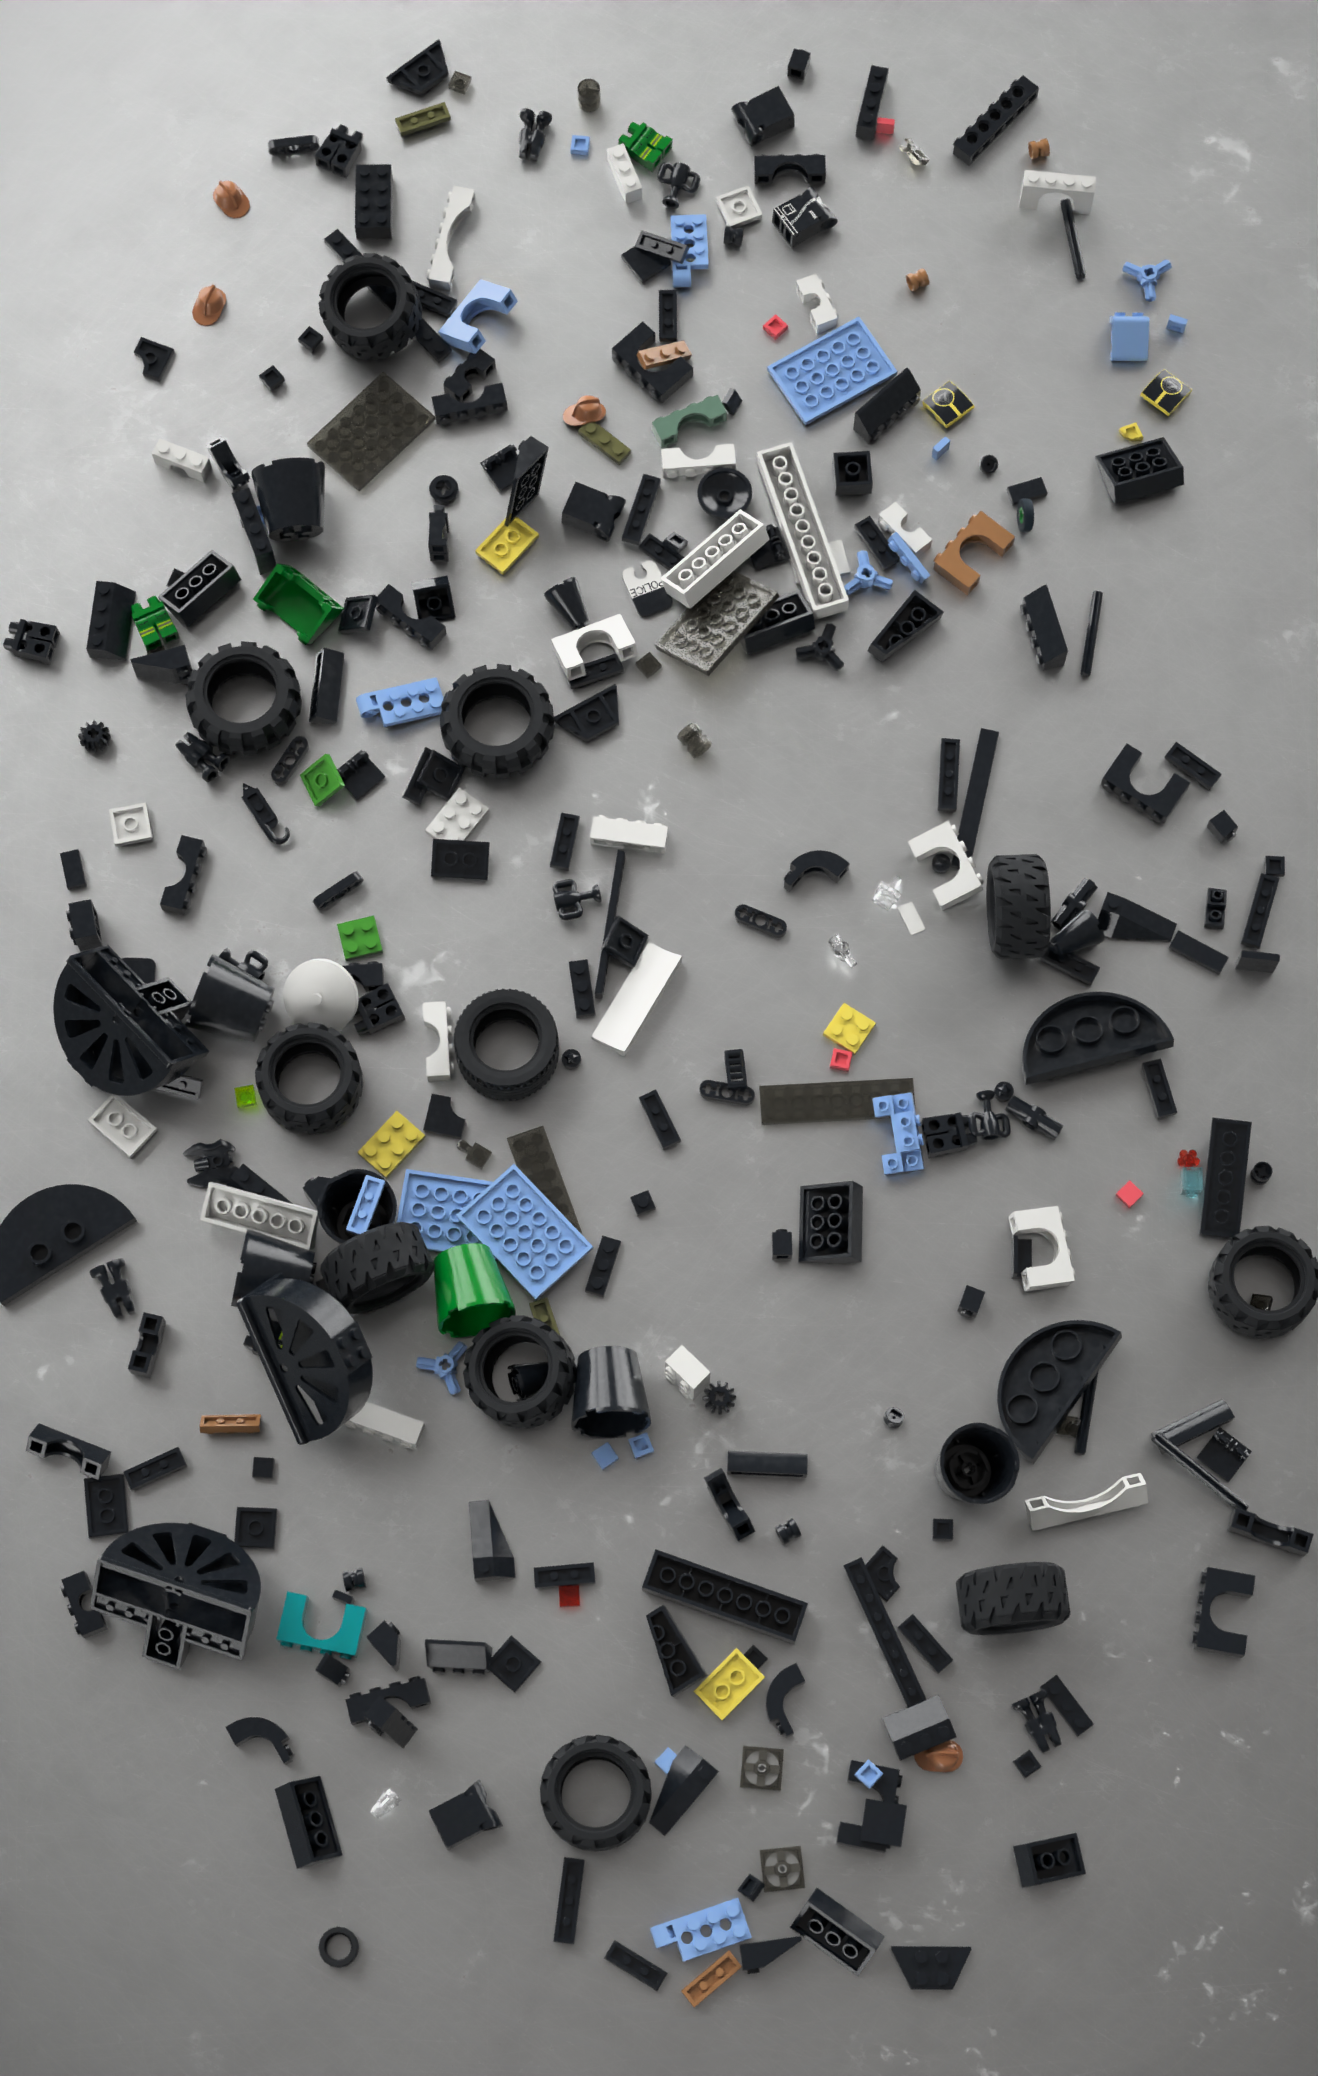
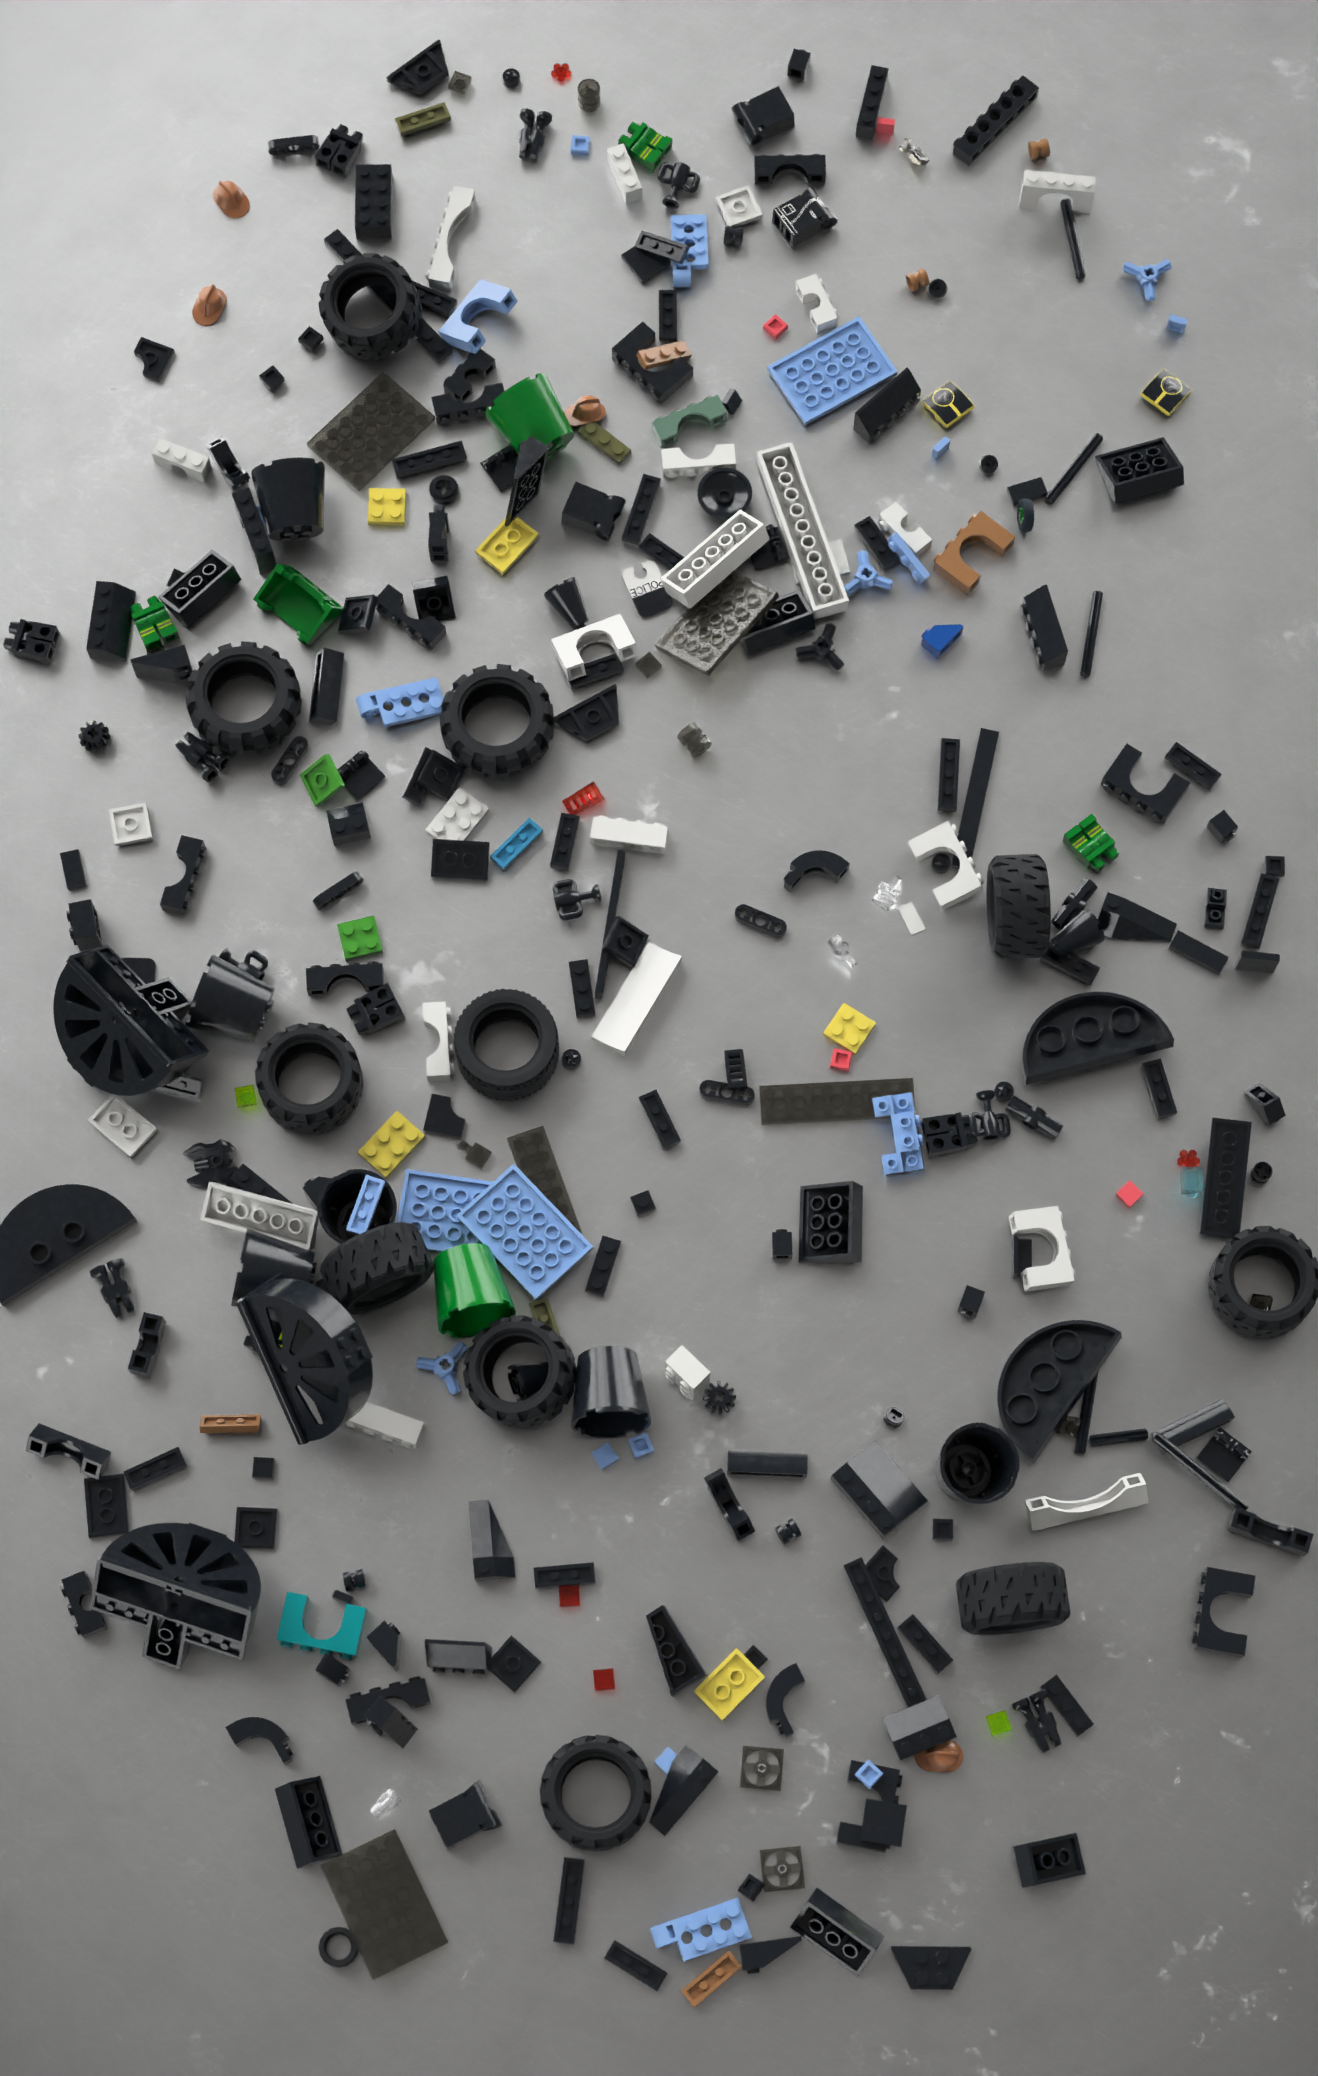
(262, 813): black plate -> none
(321, 994): white dish -> none
(348, 824): none -> black slope
(383, 1904): none -> clear smoke plate
(386, 506): none -> light yellow plate
(429, 459): none -> black plate
(511, 77): none -> black tile
(516, 843): none -> dark azure plate
(533, 411): none -> green cone
(561, 72): none -> clear red plant
(586, 805): none -> clear red slope
(604, 1679): none -> clear red tile
(675, 542): black tile -> none
(724, 1596): black brick -> none
(852, 473): black brick -> none
(878, 1489): none -> black slope
(906, 624): black wedge -> none
(938, 288): none -> black tile
(940, 638): none -> blue slope
(998, 1723): none -> clear neon green plate
(1027, 1764): black tile -> none
(1074, 467): none -> black axle
(1090, 843): none -> green hips
(1118, 1437): none -> black axle
(1129, 337): light blue piece -> none
(1131, 432): light yellow tile -> none
(1265, 1103): none -> black slope

